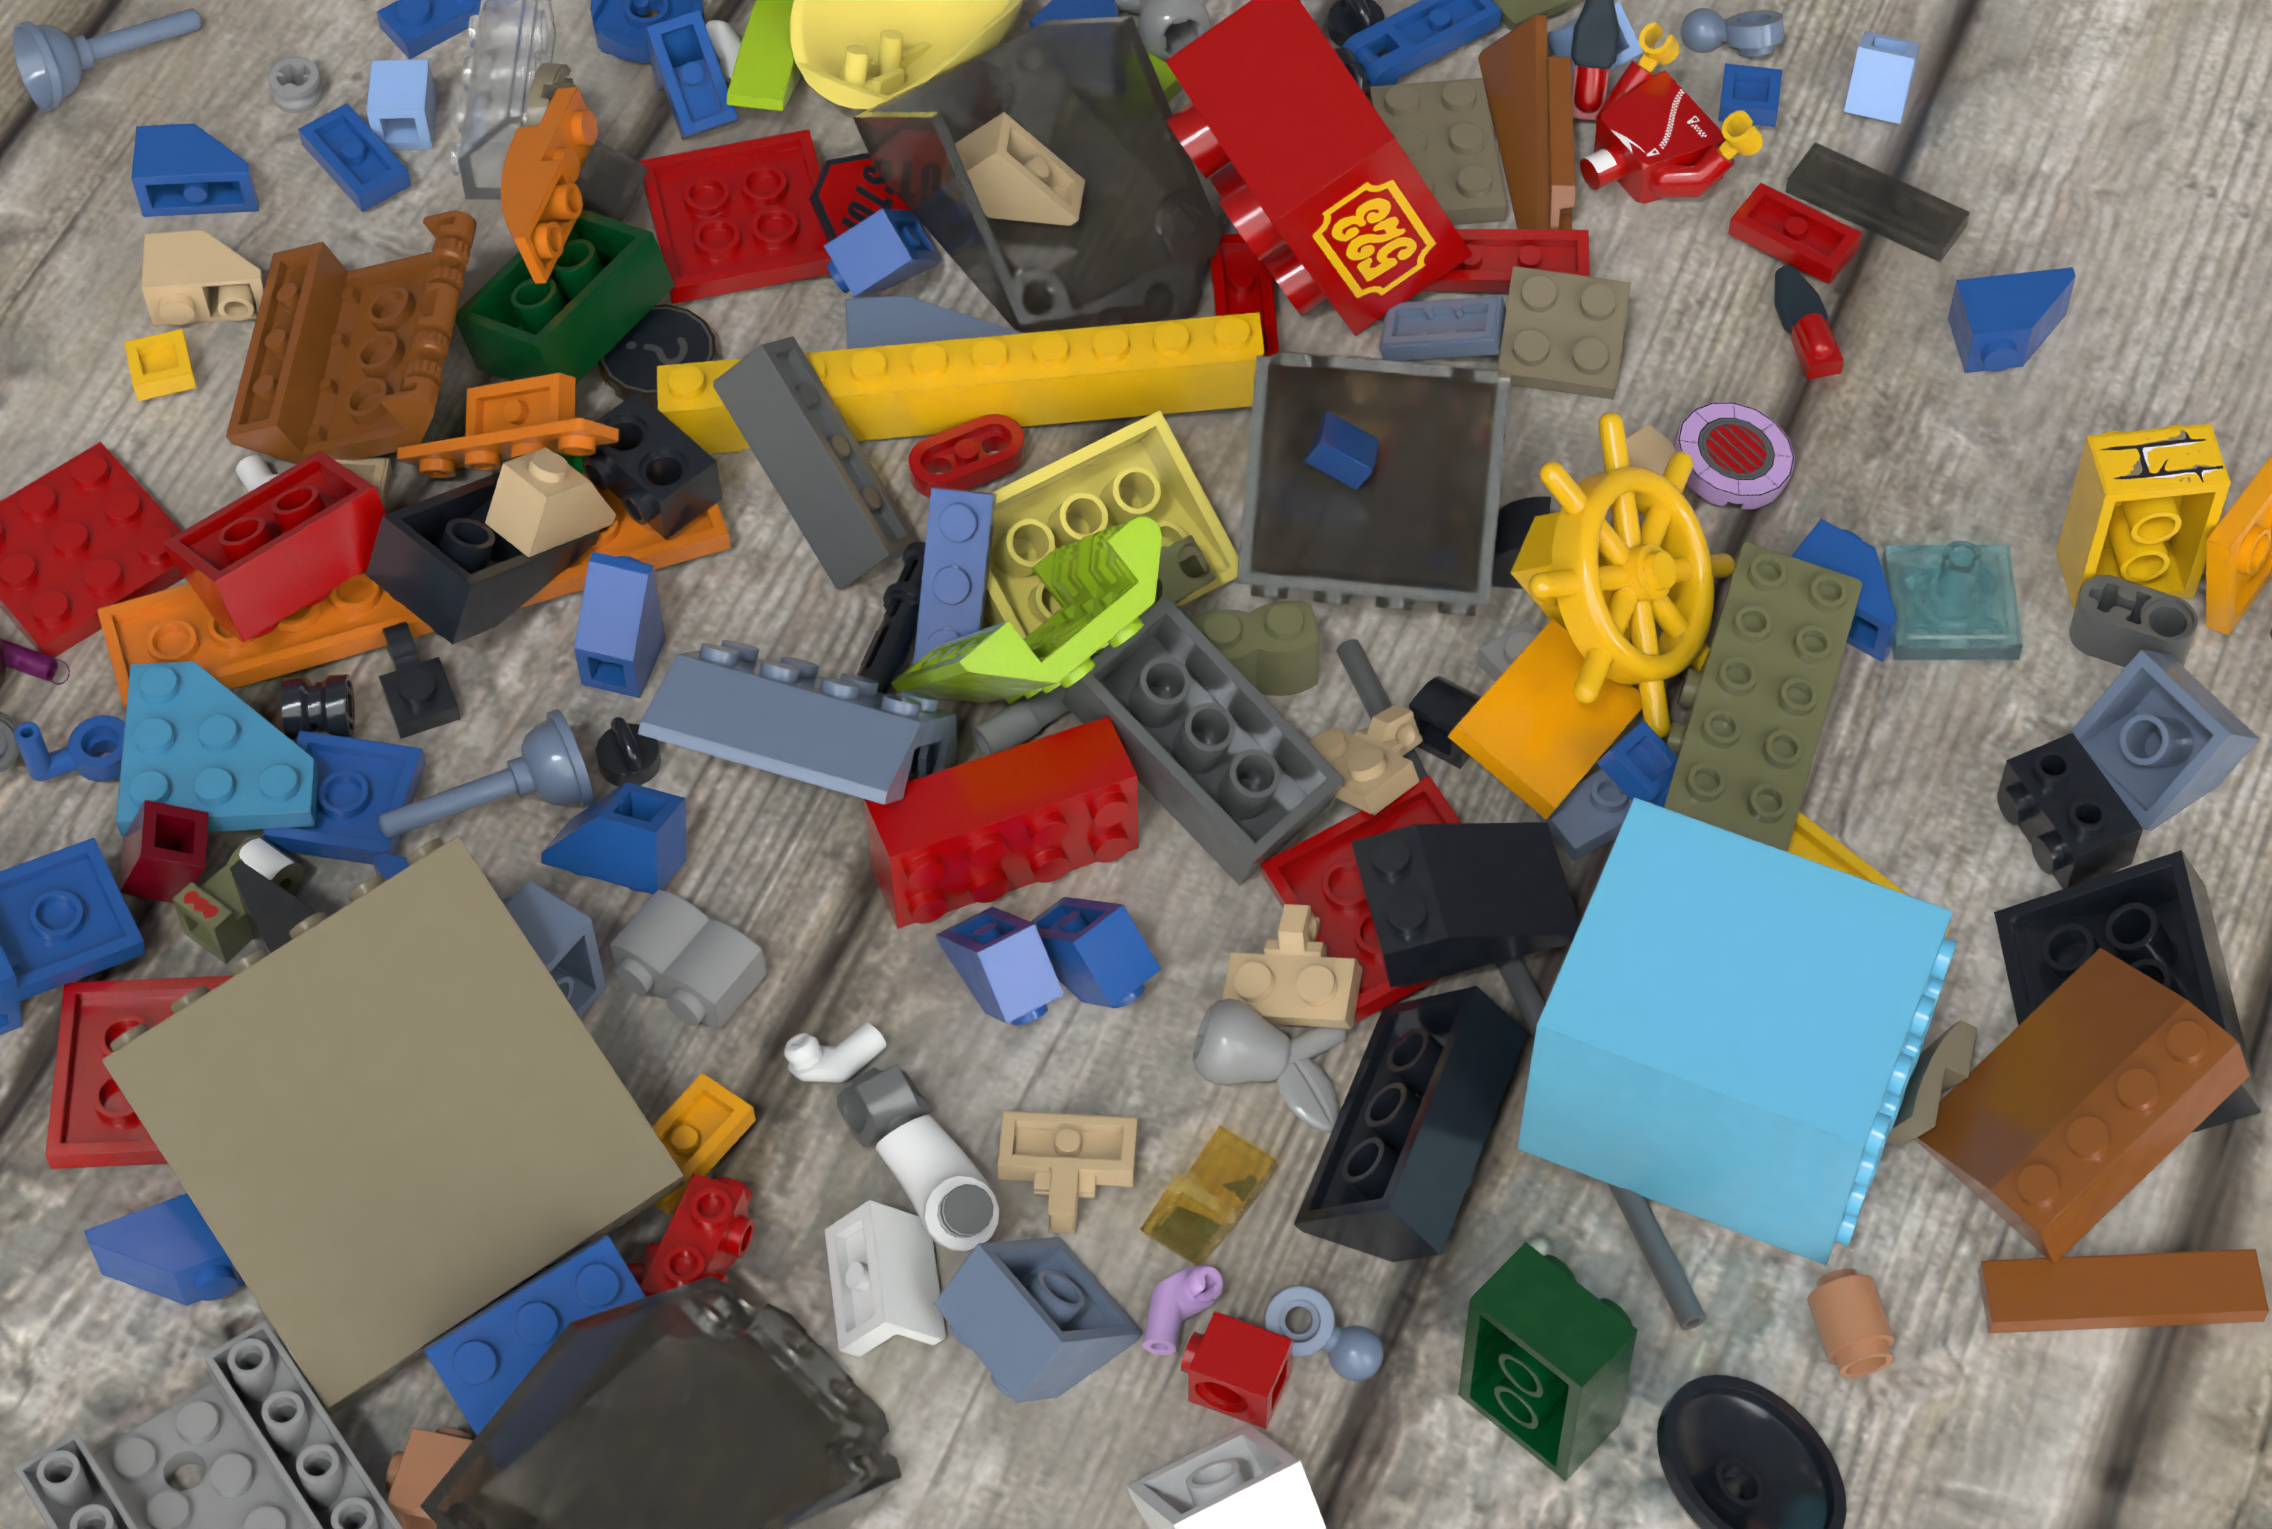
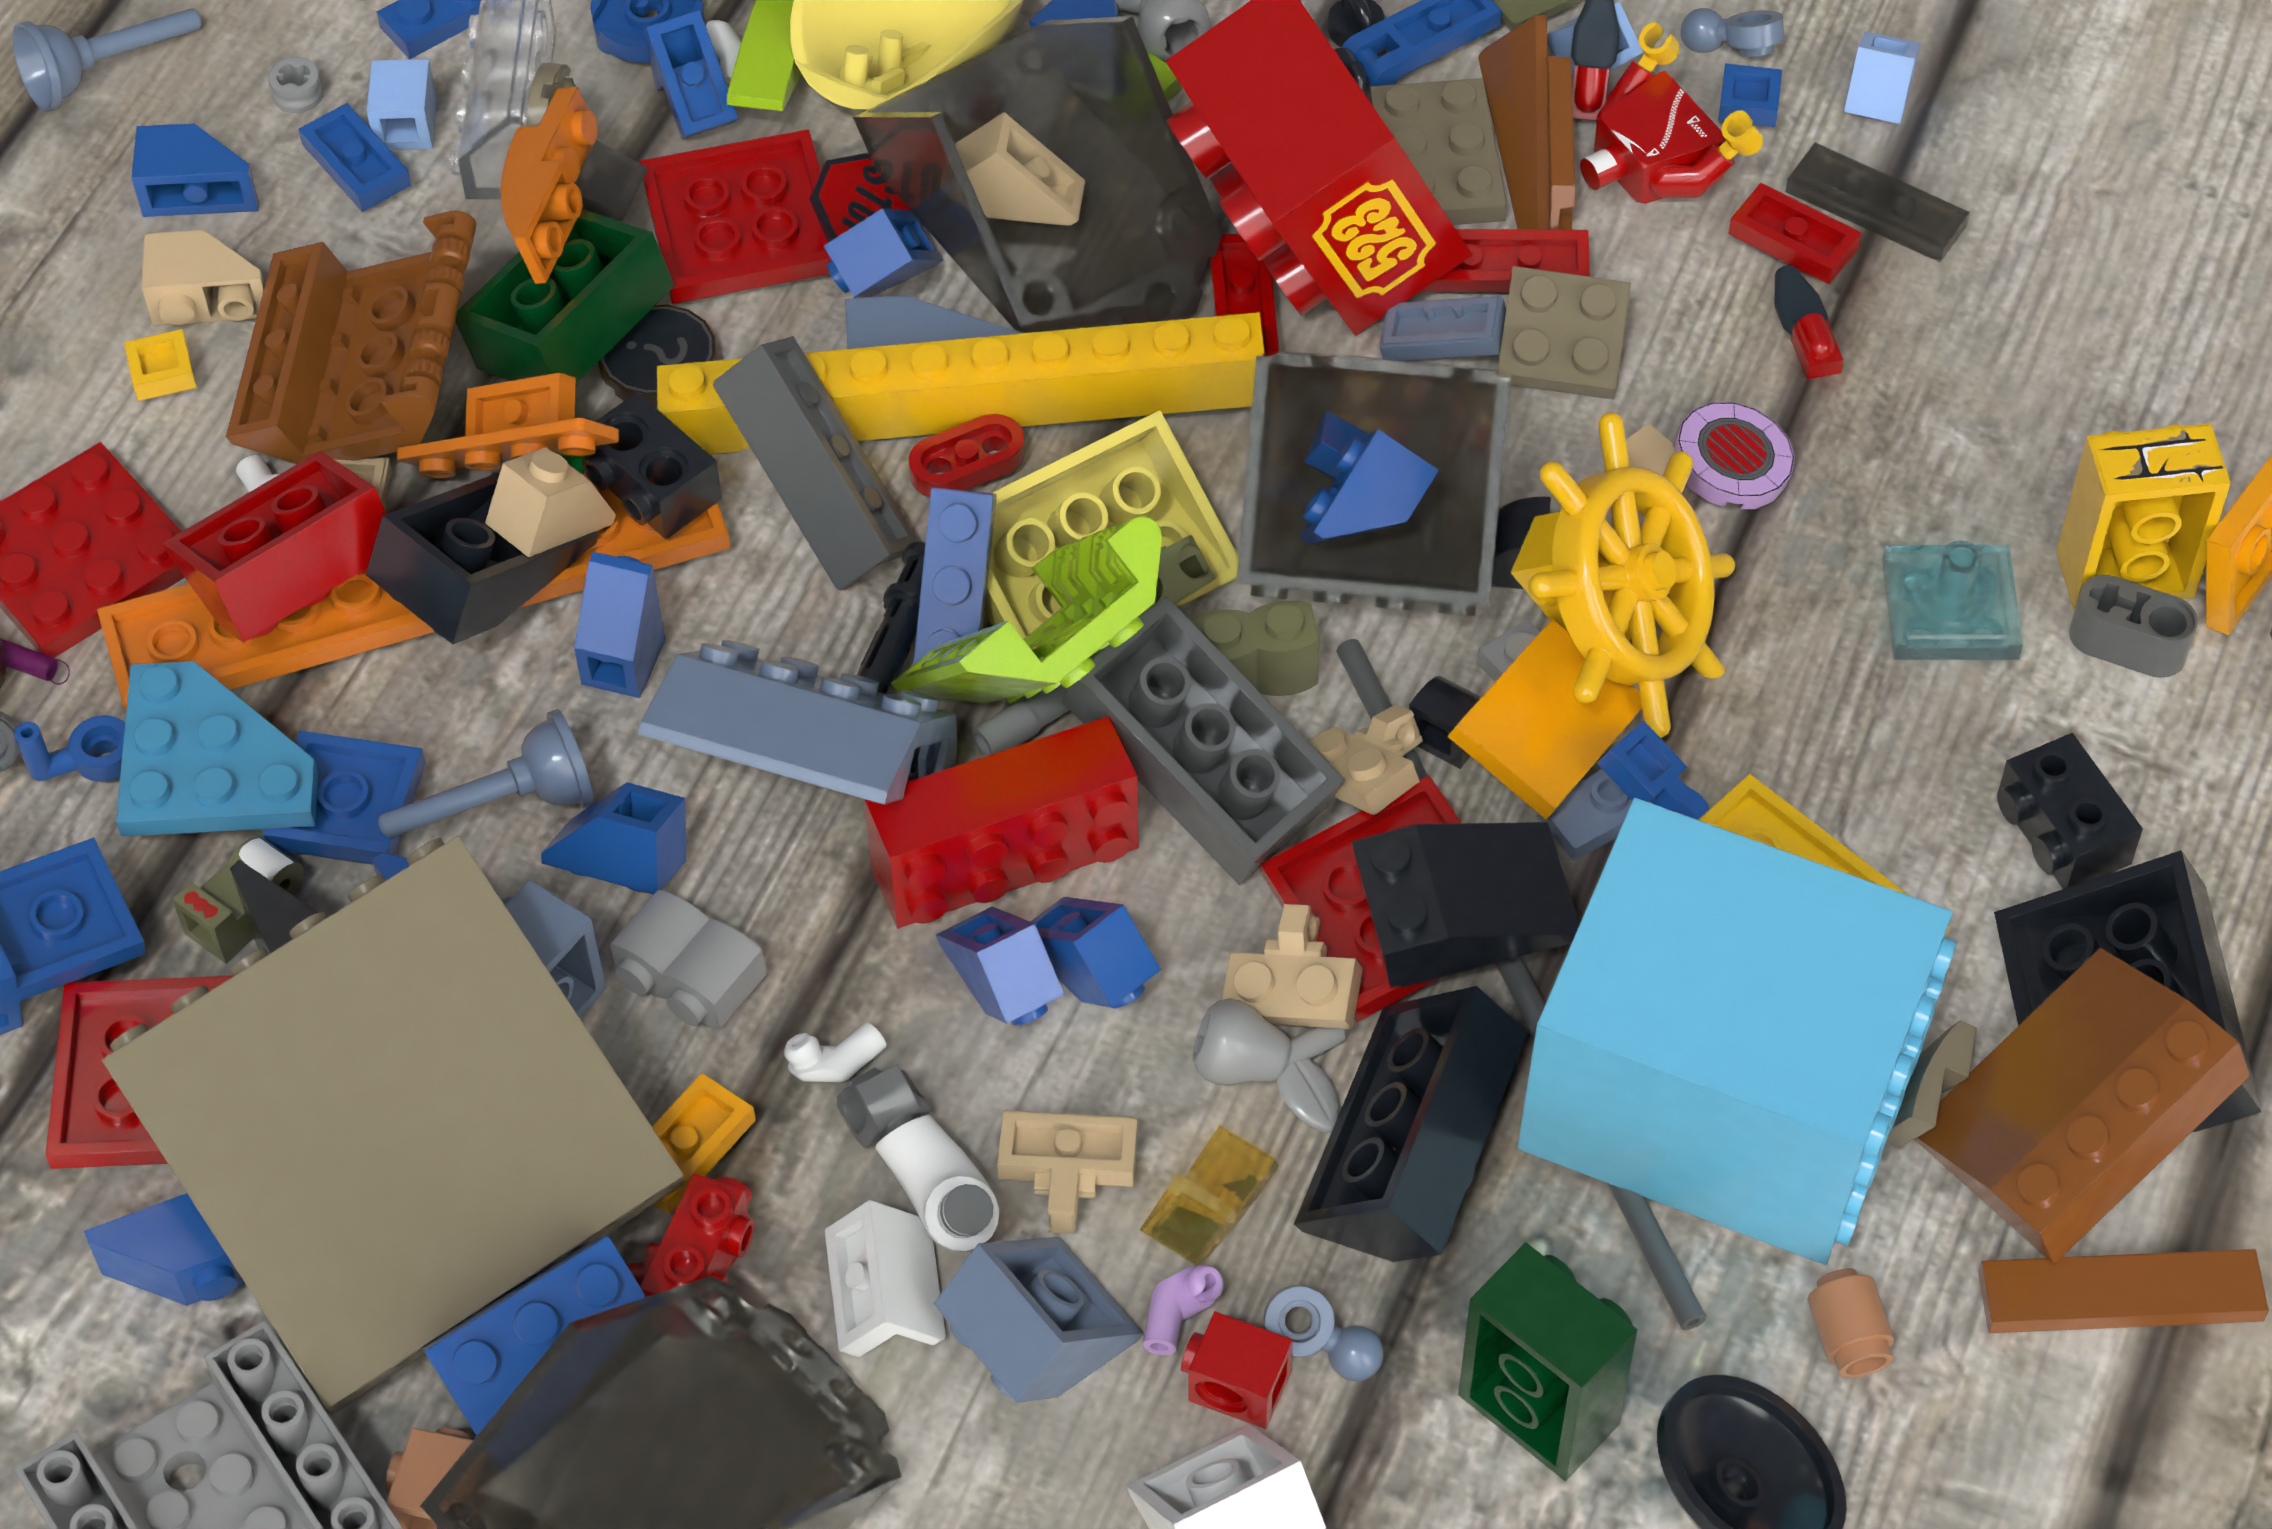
(163, 851): dark red brick -> none
(322, 706): black wheel -> none
(416, 690): black plate -> none
(627, 755): black tile -> none
(1373, 492): none -> blue slope
(1761, 696): olive bracket -> none
(1848, 554): blue slope -> none
(2007, 317): blue slope -> none
(2161, 738): sand blue slope -> none

